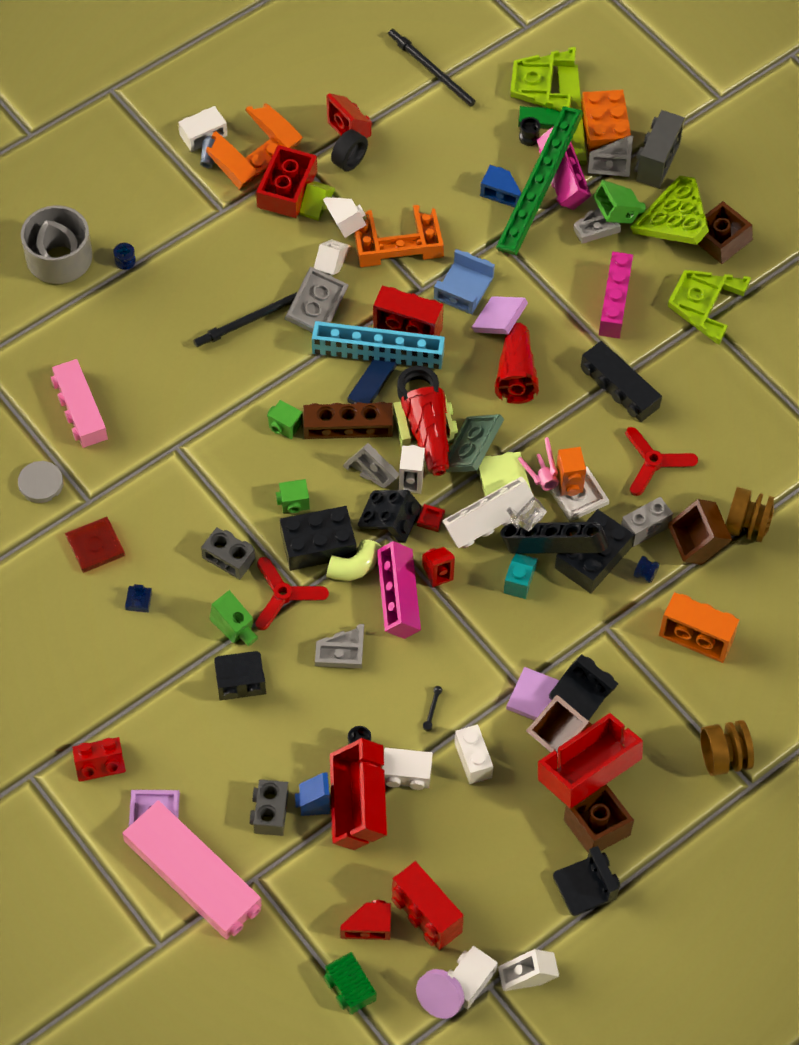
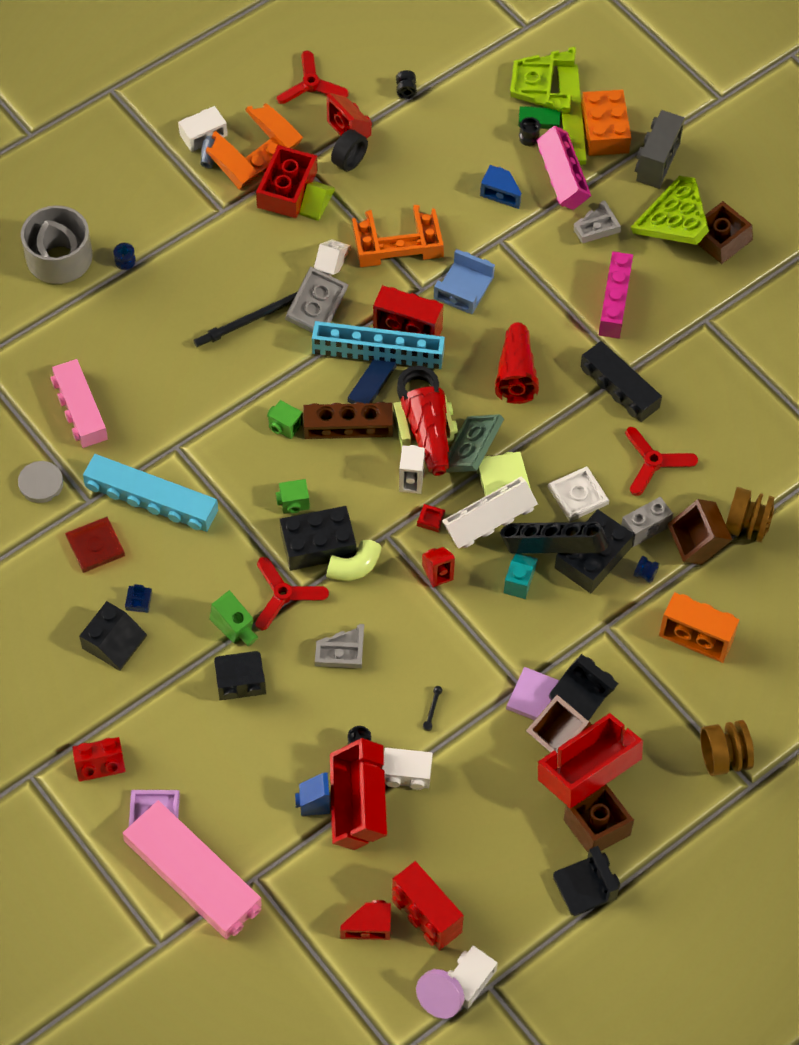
(112, 636): none -> black slope
(150, 493): none -> medium azure brick
(225, 556): dark grey brick -> none
(270, 807): dark grey brick -> none
(311, 82): none -> red piece
(346, 214): white slope -> none
(350, 983): green brick -> none
(372, 466): light grey wing -> none
(391, 511): black bracket -> none
(398, 590): dark pink brick -> none
(406, 45): black bar -> none
(406, 84): none -> black wheel
(473, 754): white brick -> none
(499, 315): lavender tile -> none
(528, 515): clear bracket -> none
(528, 970): white slope -> none
(539, 180): green tile -> none
(546, 475): bright pink plant -> none
(571, 471): orange brick -> none
(612, 158): light grey wing -> none
(618, 203): bright green torso -> none
(697, 295): lime wing -> none

